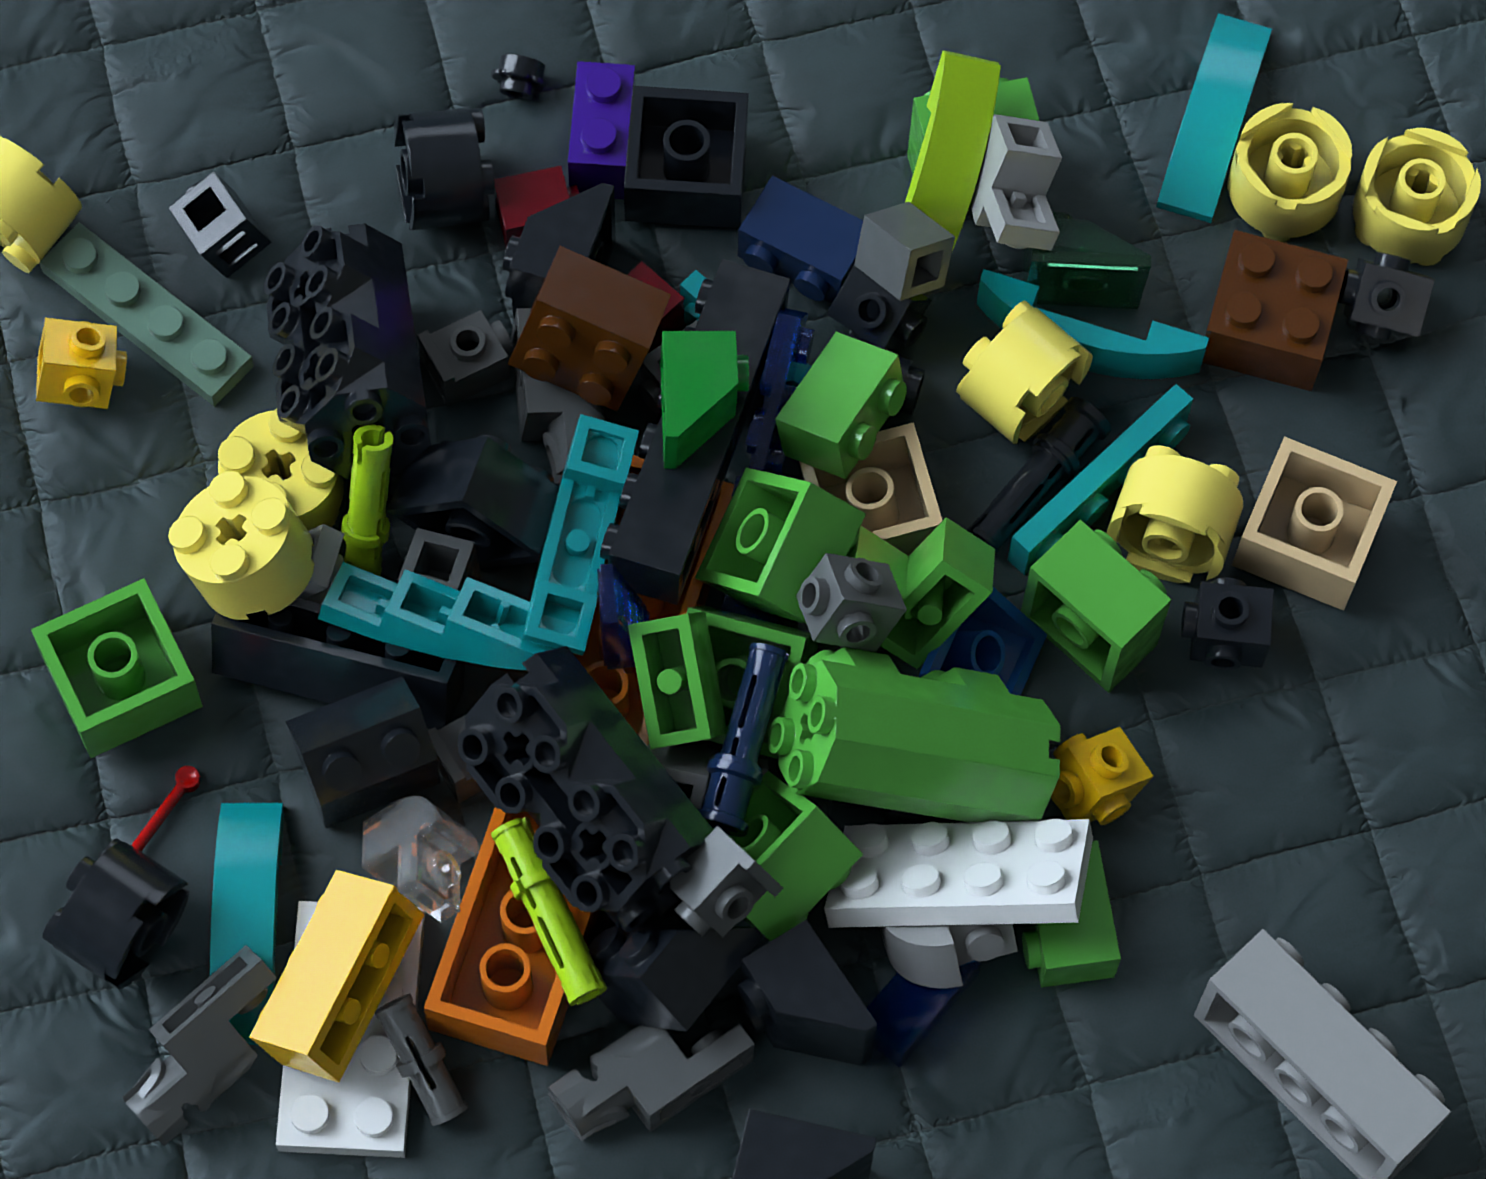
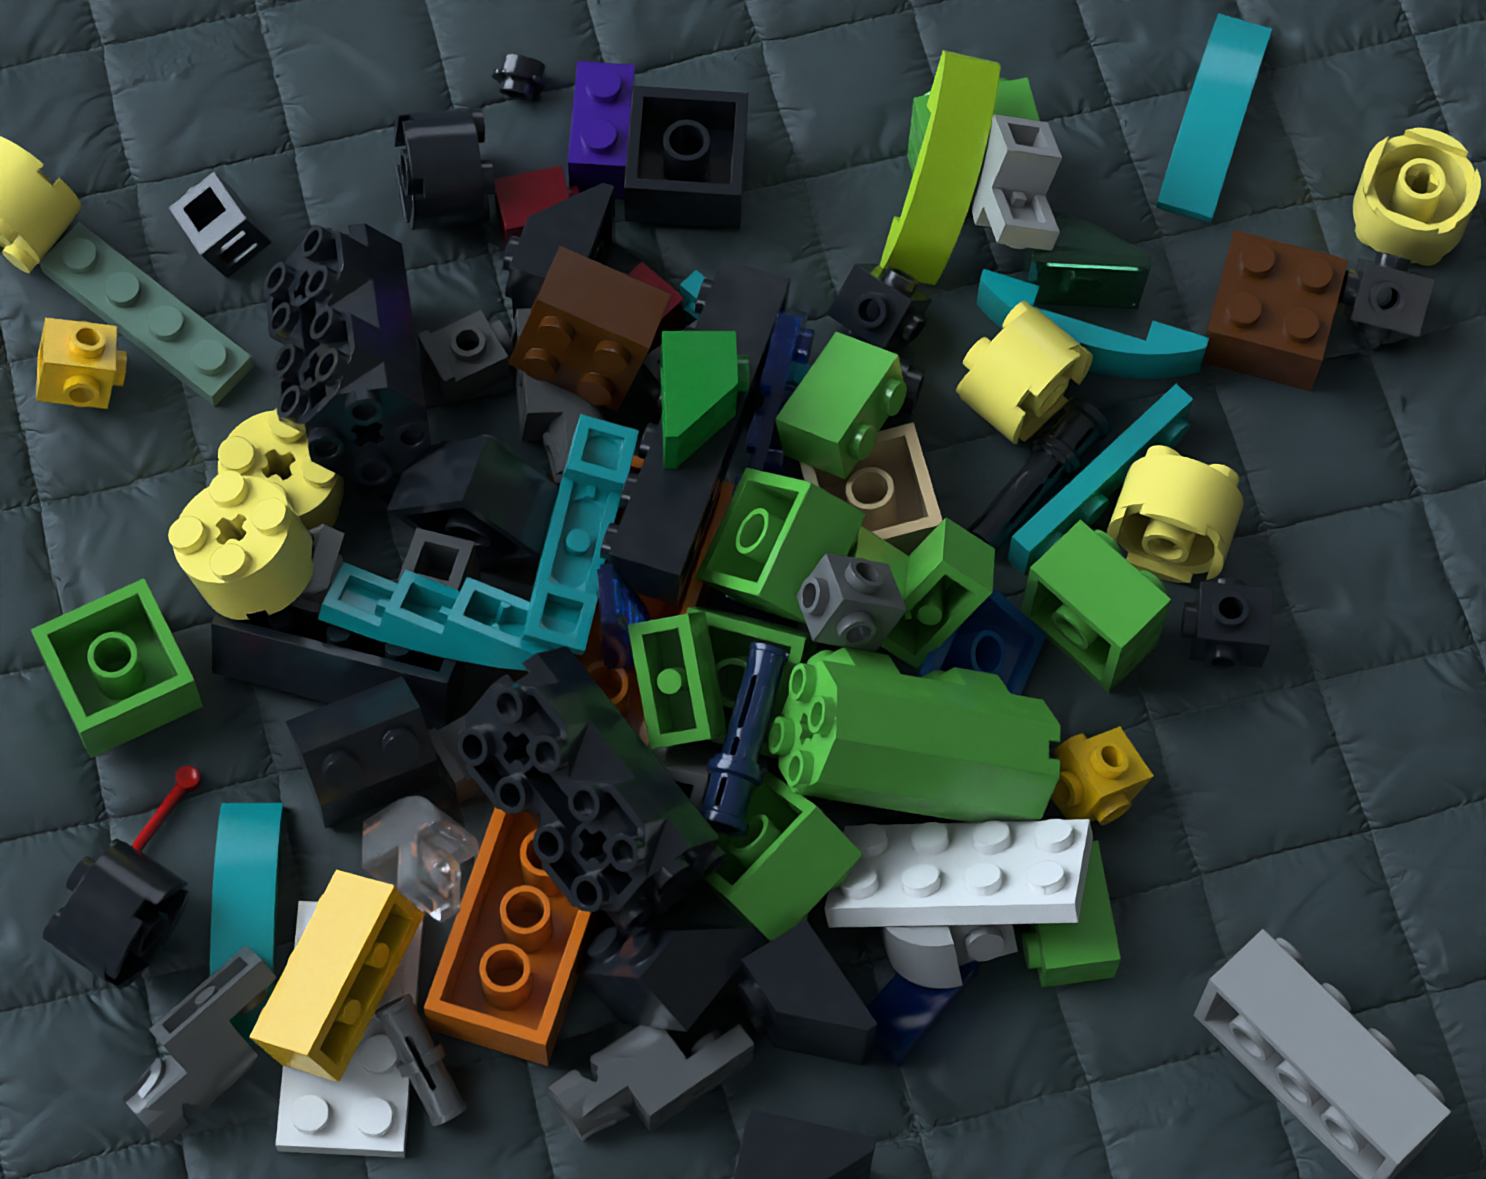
(366, 520): lime pin -> none
(548, 912): lime pin -> none
(720, 885): dark grey brick -> none
(800, 239): dark blue brick -> none
(904, 250): dark grey brick -> none
(1289, 171): light yellow brick -> none
(1313, 523): tan brick -> none

